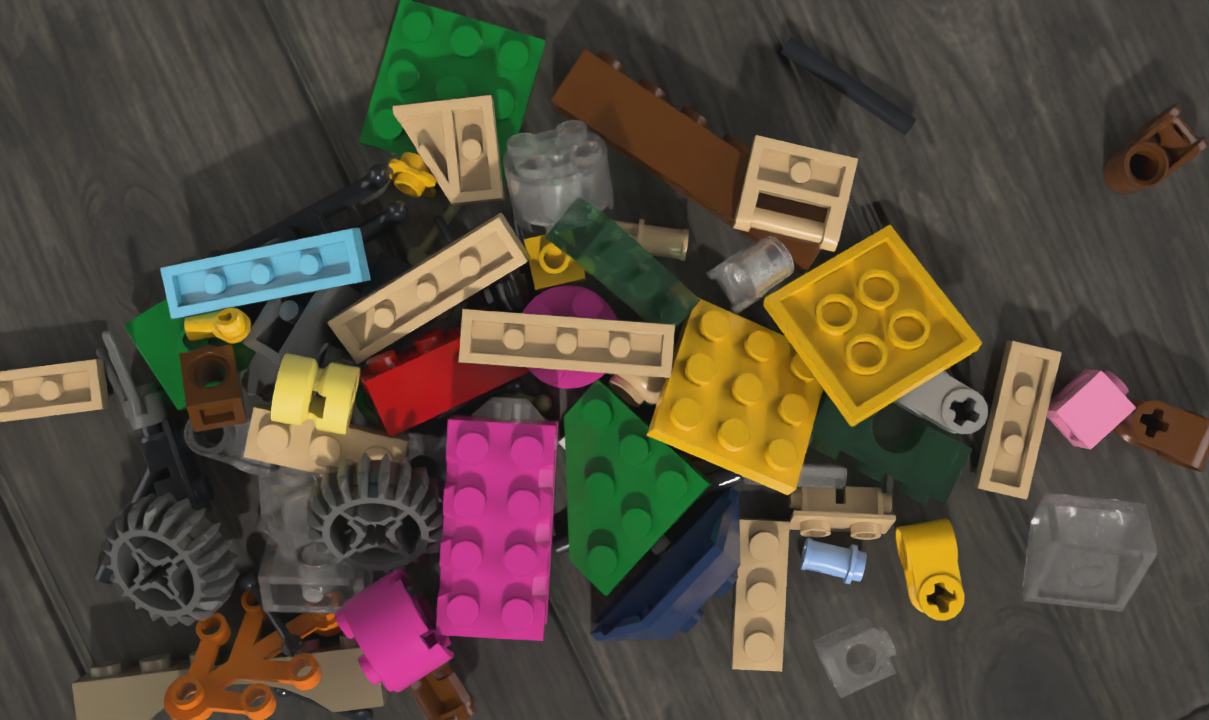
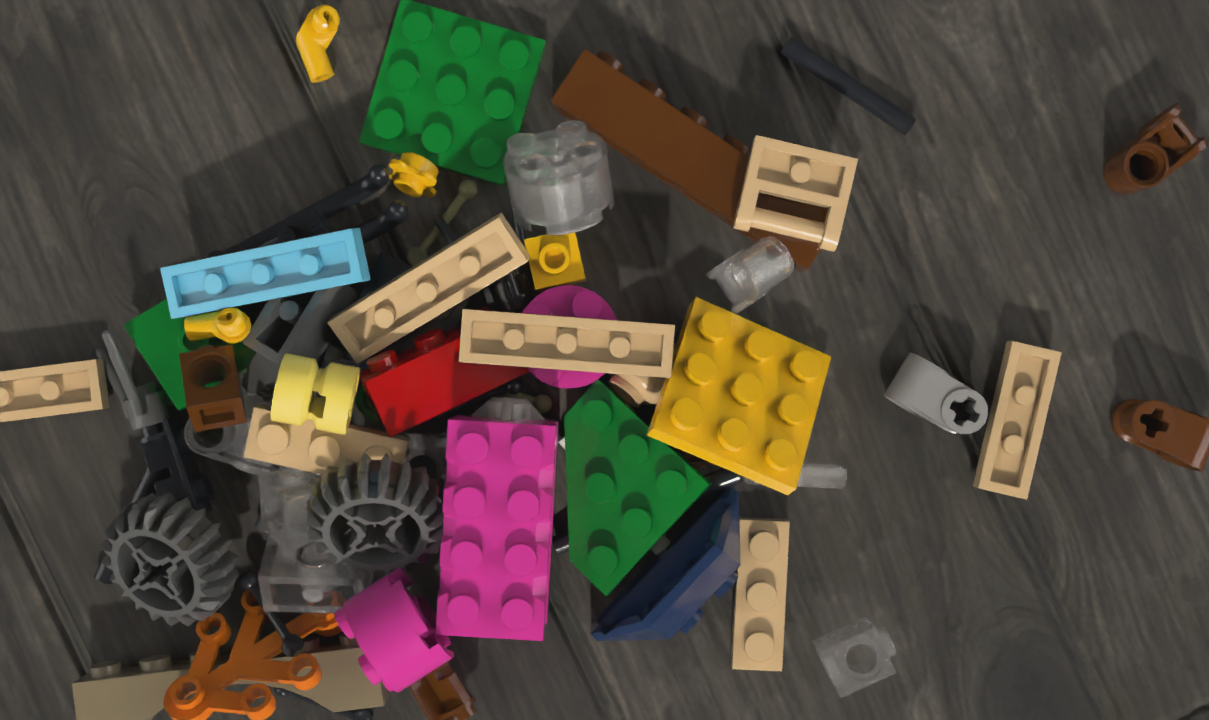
(313, 40): none -> yellow arm
(458, 146): tan wing -> none
(621, 265): clear green arch -> none
(658, 240): tan axle -> none
(833, 560): light blue pin -> none
(859, 514): tan hinge -> none
(871, 325): yellow plate -> none
(924, 464): clear green arch -> none
(930, 558): yellow piece -> none
(1087, 551): clear slope -> none
(1090, 407): bright pink brick -> none

